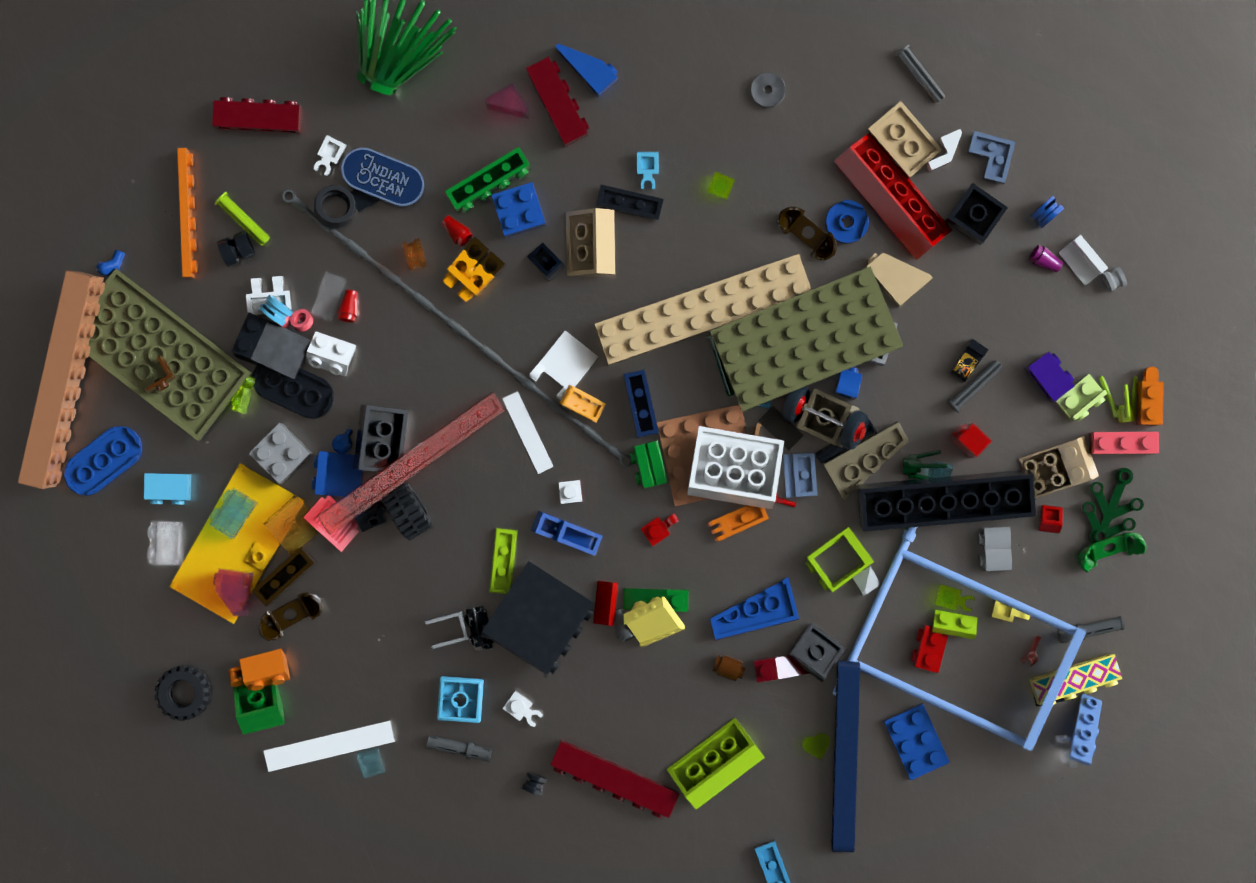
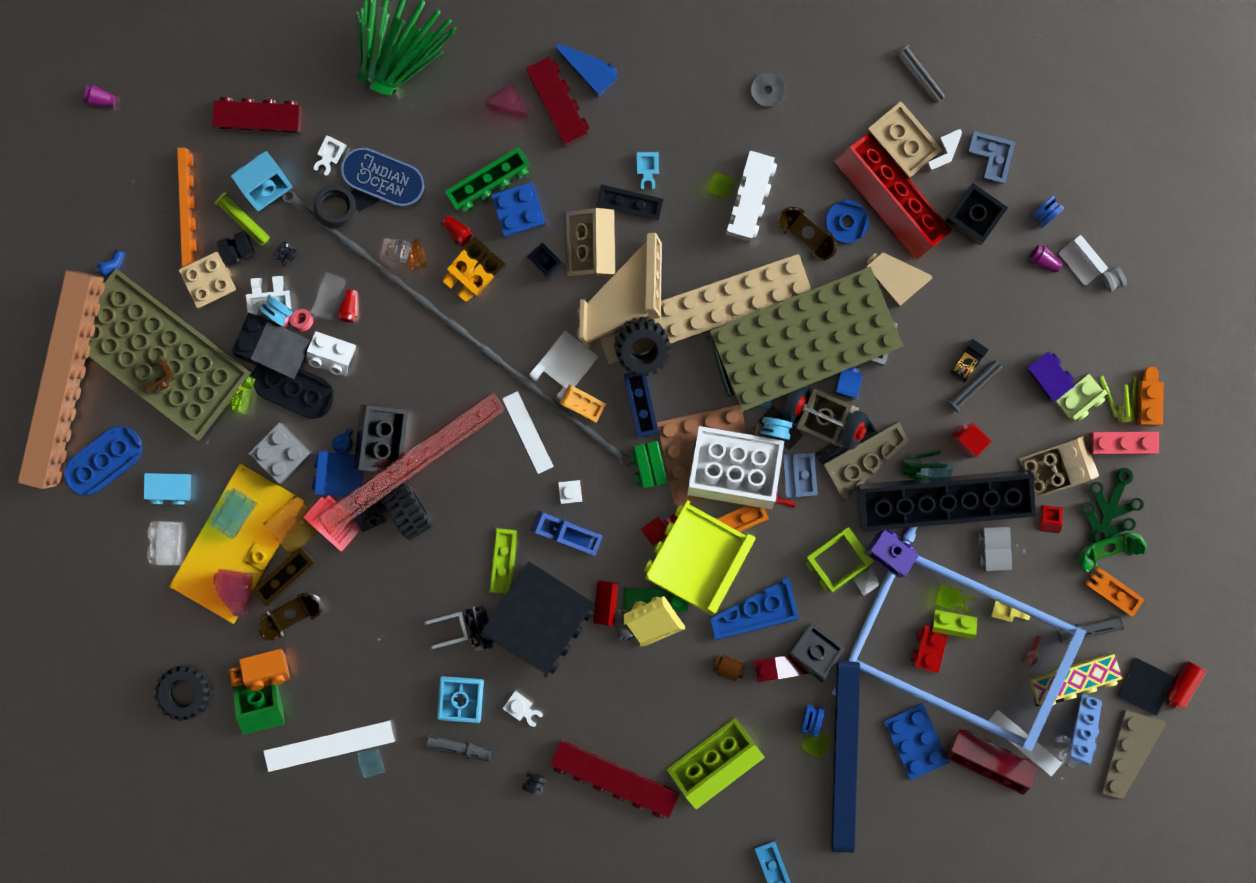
(98, 97): none -> magenta cone
(207, 279): none -> tan bracket
(261, 181): none -> medium azure brick
(285, 254): none -> black wheel
(395, 250): none -> clear slope
(627, 295): none -> tan piece
(642, 363): none -> black tyre
(698, 558): none -> neon yellow panel
(750, 196): none -> white wedge
(776, 428): none -> medium azure wheel
(814, 722): none -> blue wheel
(892, 553): none -> dark purple brick
(991, 761): none -> dark red brick
(1038, 755): none -> white sticker
(1115, 592): none -> orange hinge
(1132, 746): none -> dark tan wing
(1146, 686): none -> black tile
(1185, 685): none -> red brick

